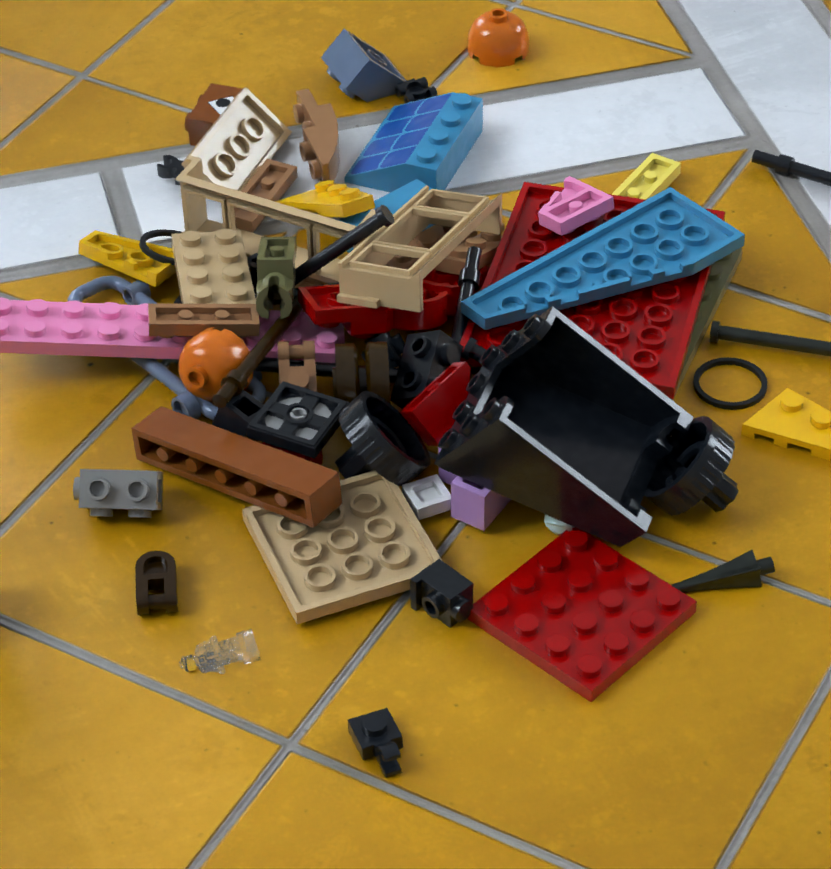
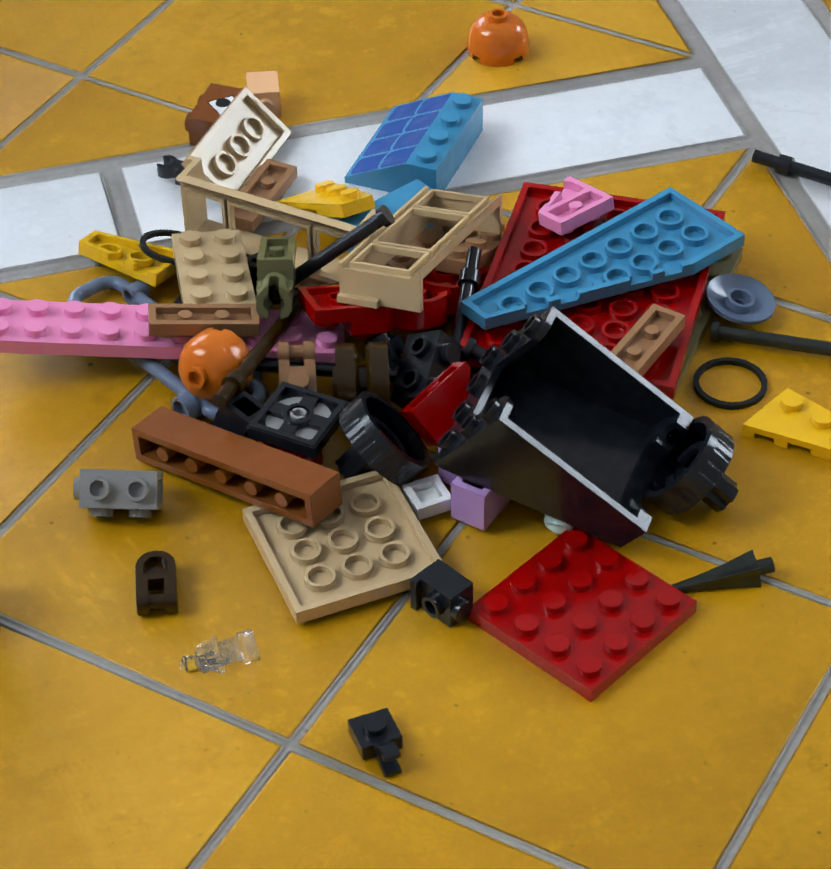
(266, 89): none -> light nougat brick
(319, 136): medium nougat slope -> none
(361, 68): sand blue slope -> none
(415, 90): black piece -> none
(649, 338): none -> medium nougat plate
(650, 178): light yellow plate -> none
(740, 299): none -> sand blue dish

